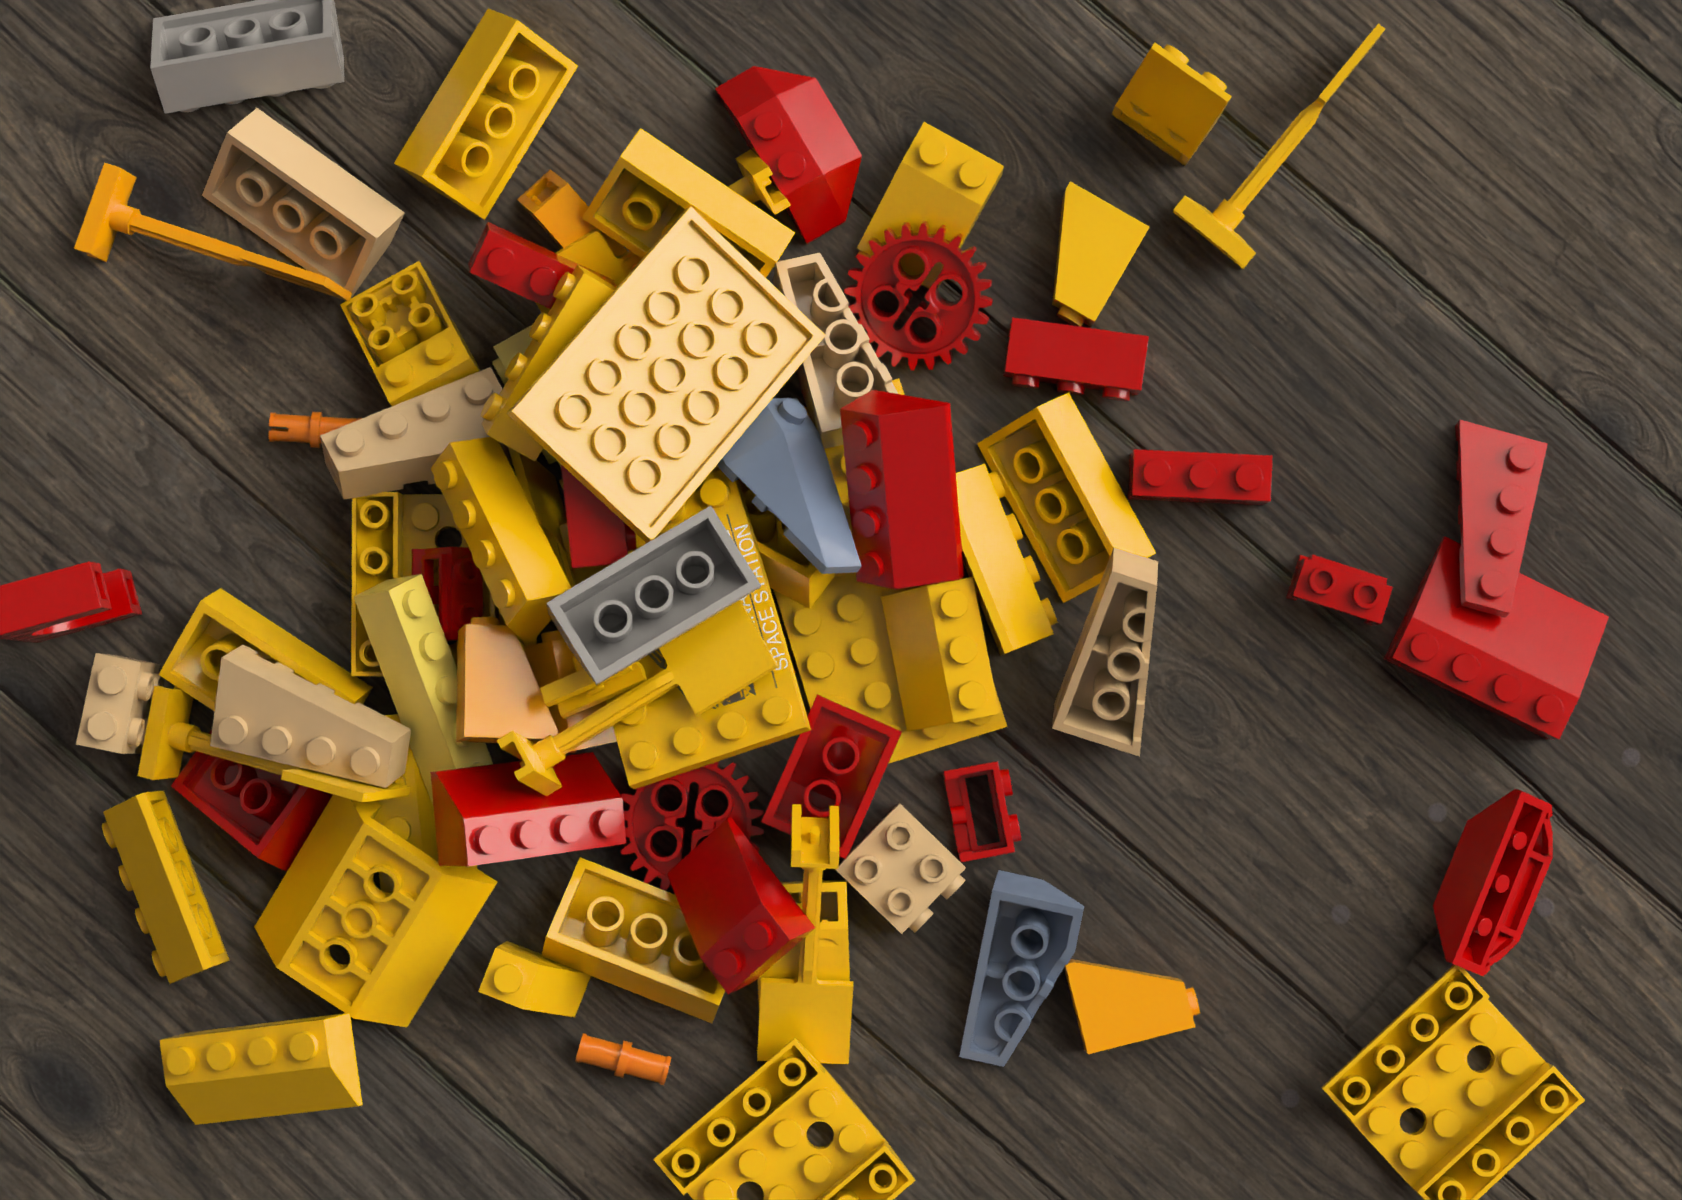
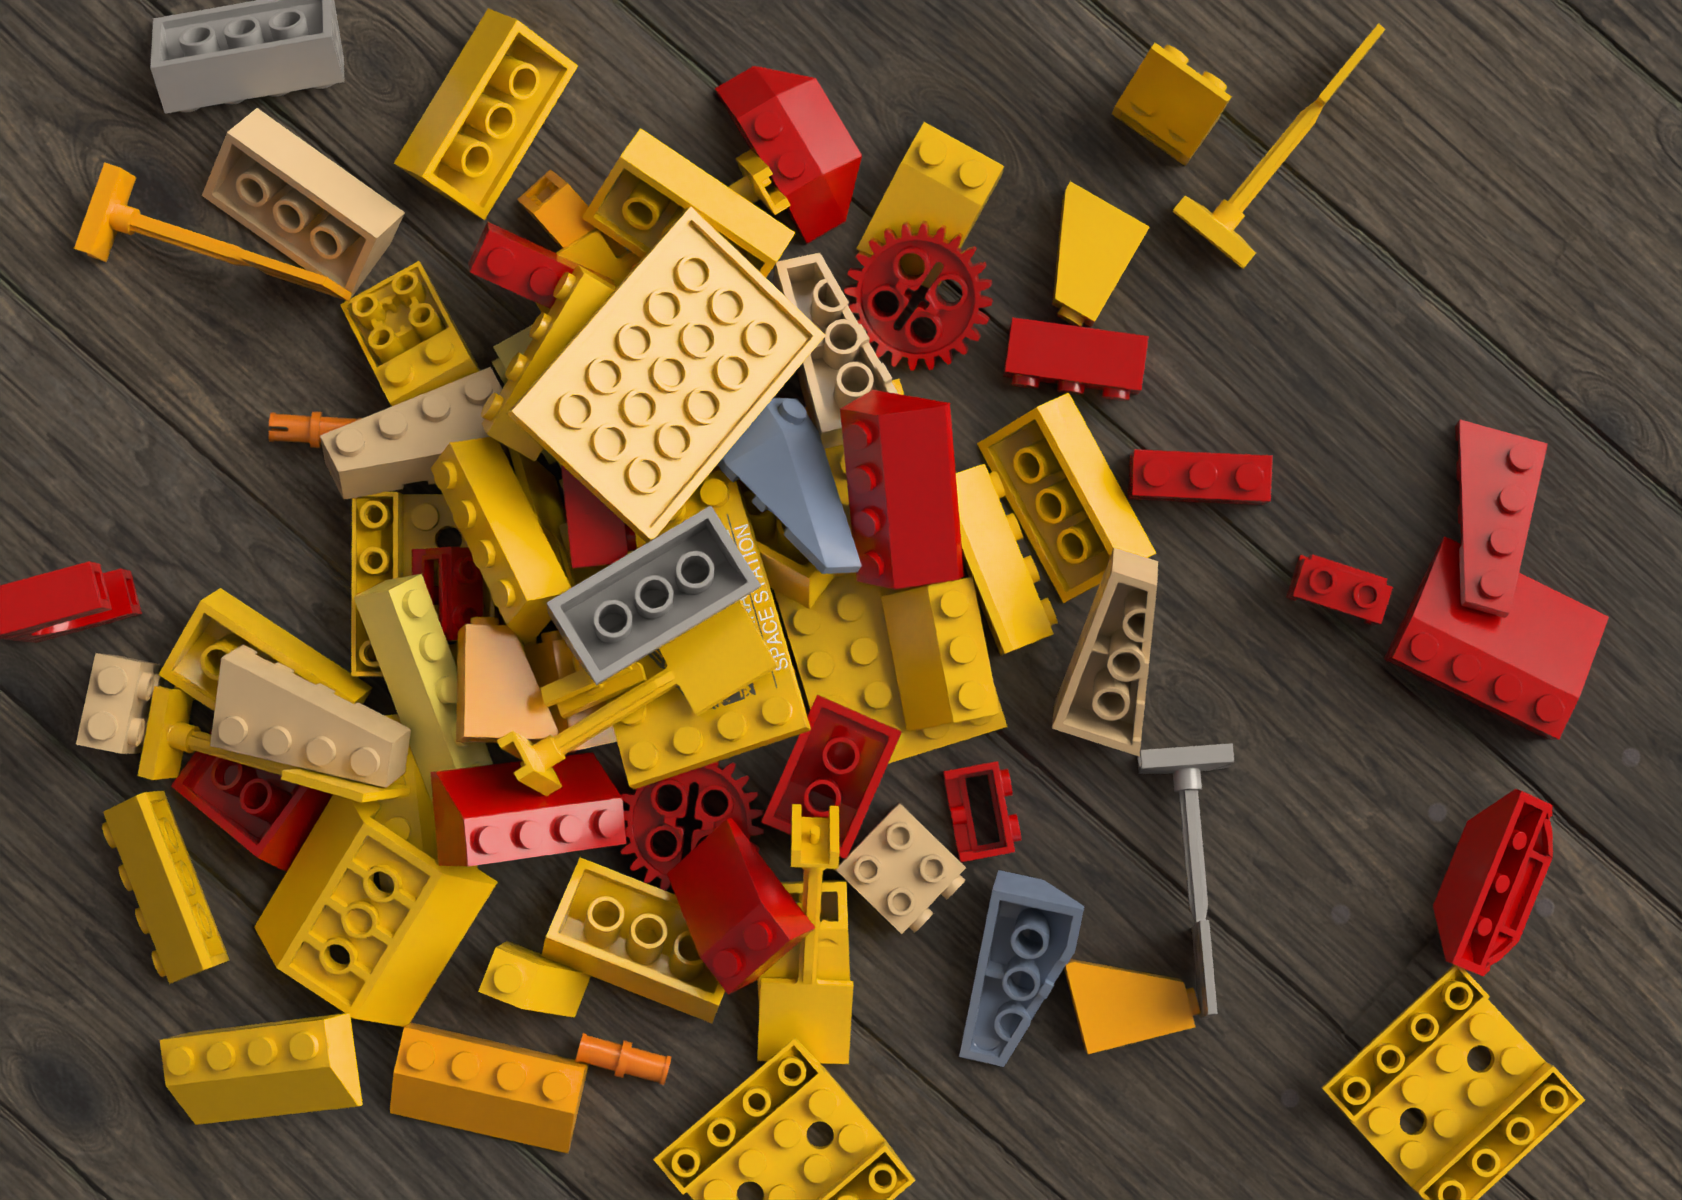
(487, 1087): none -> light orange slope
(1186, 767): none -> light grey piece

